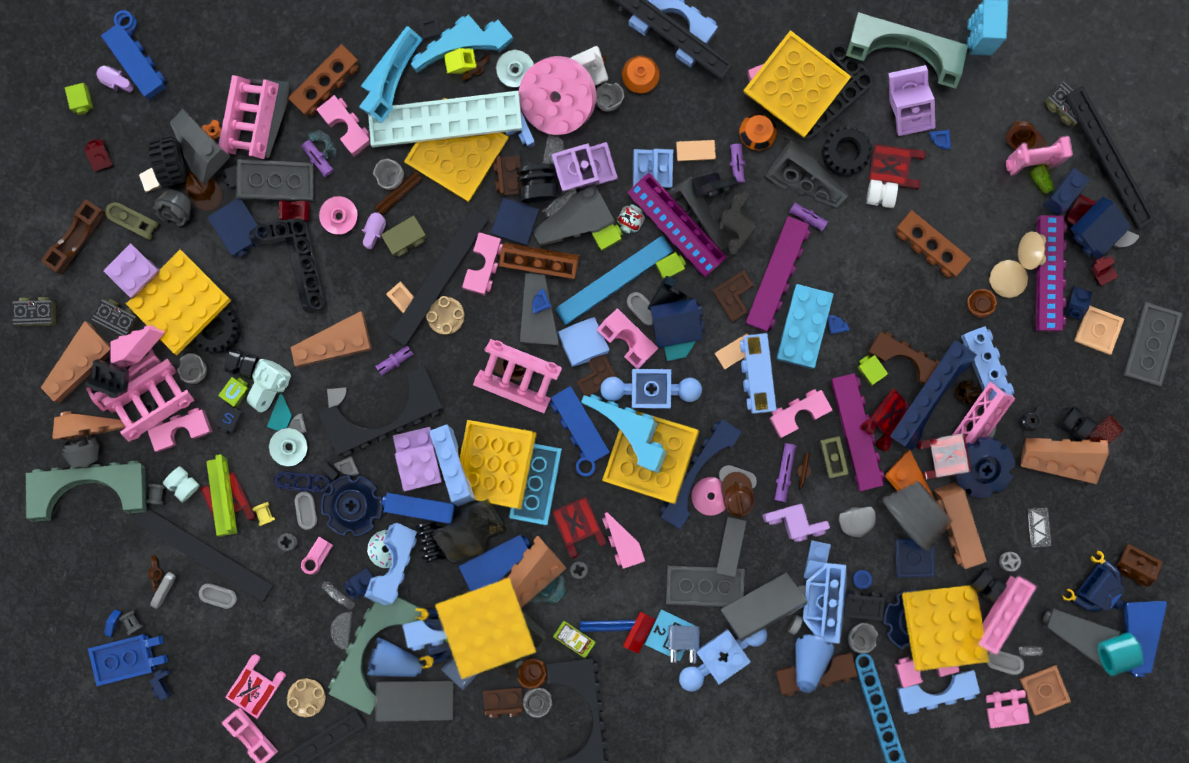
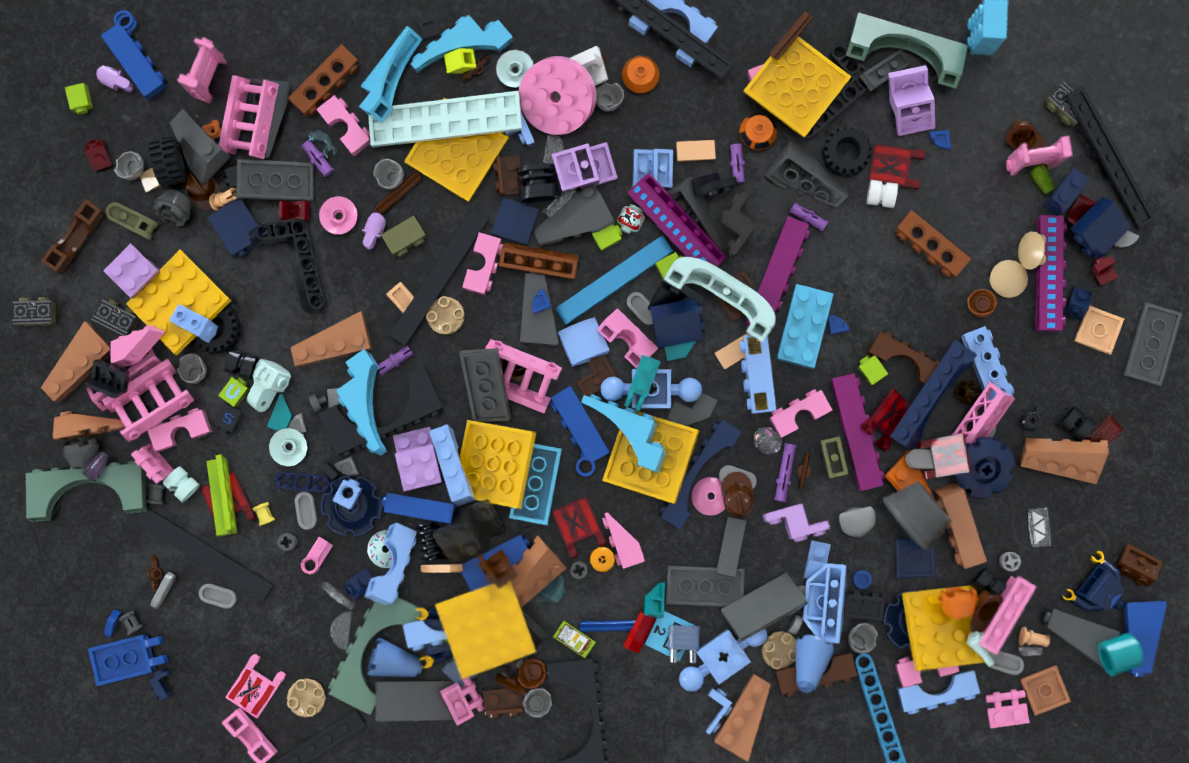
(96, 466): none -> clear purple cone
(129, 166): none -> light grey hair
(153, 463): none -> bright pink plate
(194, 323): none -> light blue bracket
(202, 70): none -> bright pink fence
(221, 199): none -> light nougat pin
(317, 403): none -> dark grey tile
(341, 499): none -> light blue brick
(358, 398): none -> medium azure arch
(441, 568): none -> light nougat tile
(457, 703): none -> bright pink plate
(485, 385): none -> dark grey tile
(497, 568): none -> reddish brown bracket
(511, 683): none -> reddish brown piece
(599, 566): none -> light orange head
(642, 380): none -> teal hinge
(655, 601): none -> teal tile
(686, 416): none -> dark grey tile
(720, 696): none -> light blue bracket
(726, 287): none -> light aqua arch
(742, 722): none -> nougat wedge
(767, 440): none -> clear head
(779, 650): none -> tan dish
(790, 36): none -> reddish brown axle
(879, 73): none -> dark grey tile
(920, 459): none -> light grey tile
(958, 602): none -> orange cone
(973, 642): none -> light aqua cone
(985, 611): none -> reddish brown piece
(1030, 637): none -> light nougat pin

